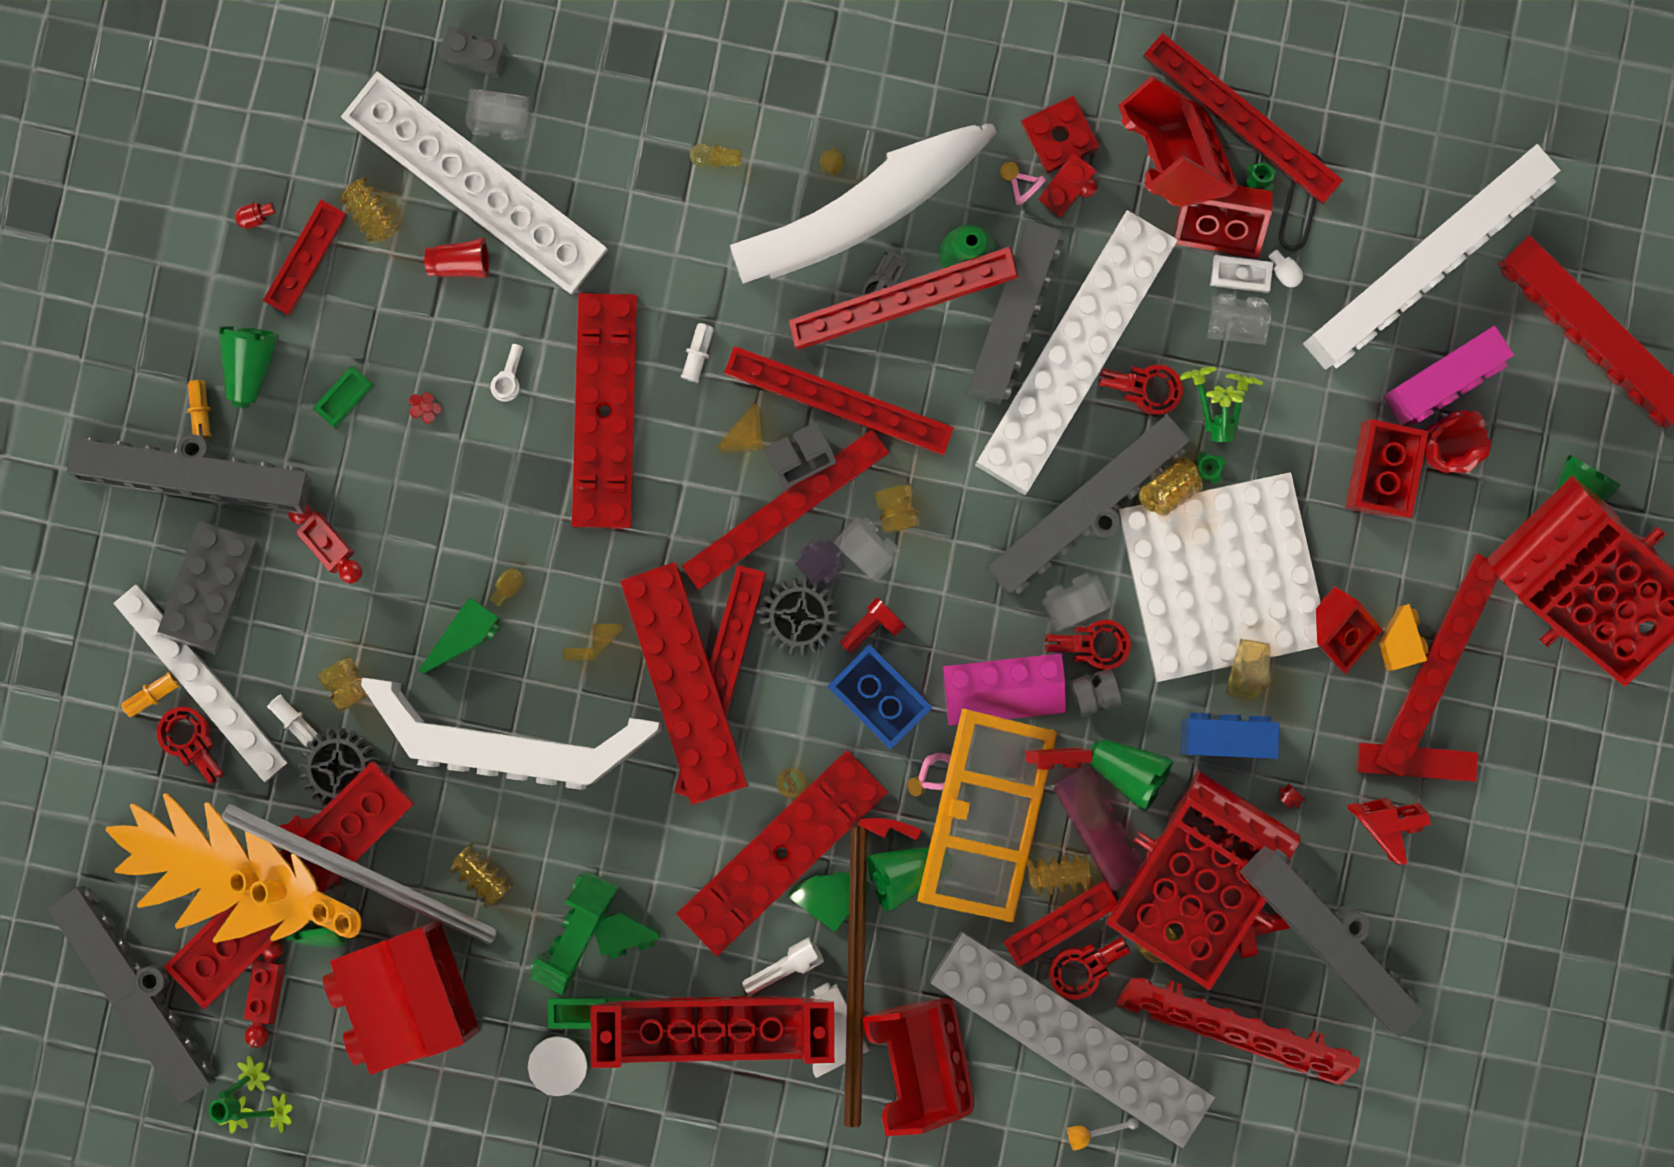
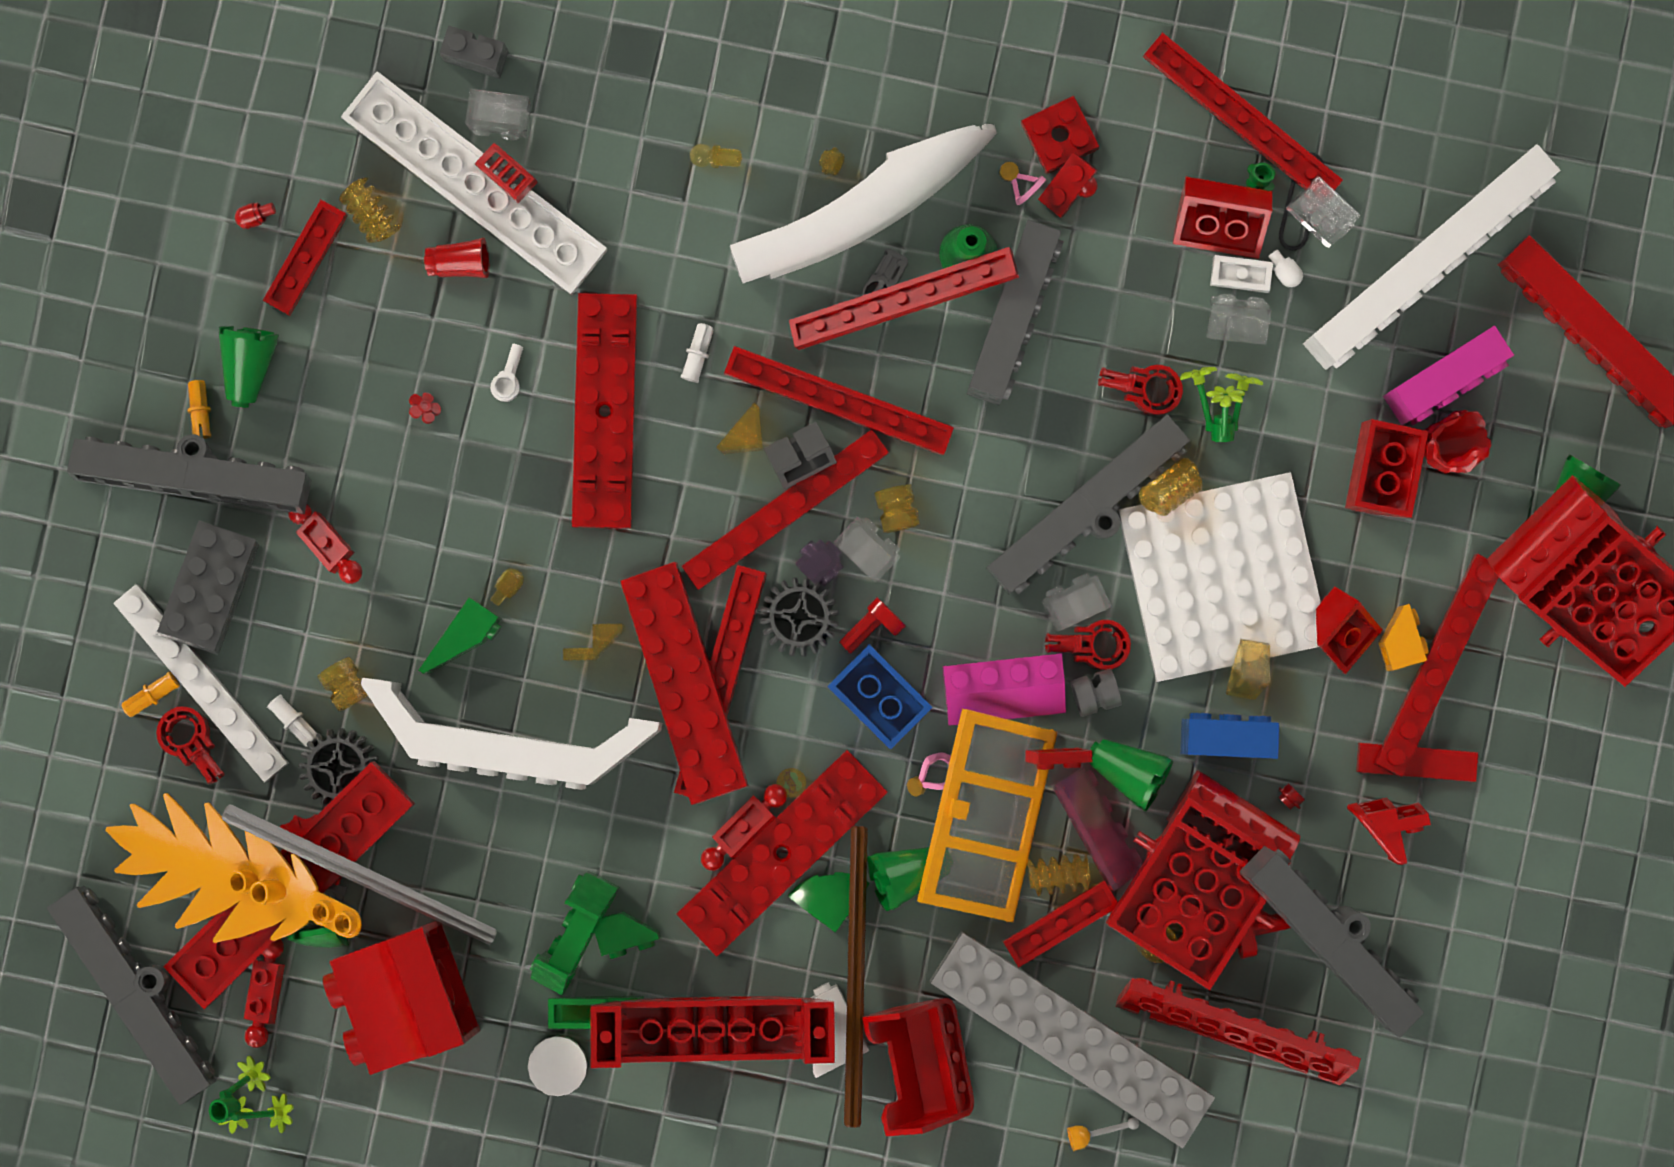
(343, 397): green tile -> none
(480, 876): clear yellow piece -> none
(522, 188): none -> red slope
(743, 827): none -> red plate
(800, 958): white piece -> none
(881, 826): red slope -> none
(1076, 352): white brick -> none
(1103, 956): red pin -> none
(1180, 143): red windscreen -> none
(1215, 462): green plate -> none
(1323, 212): none -> clear bracket

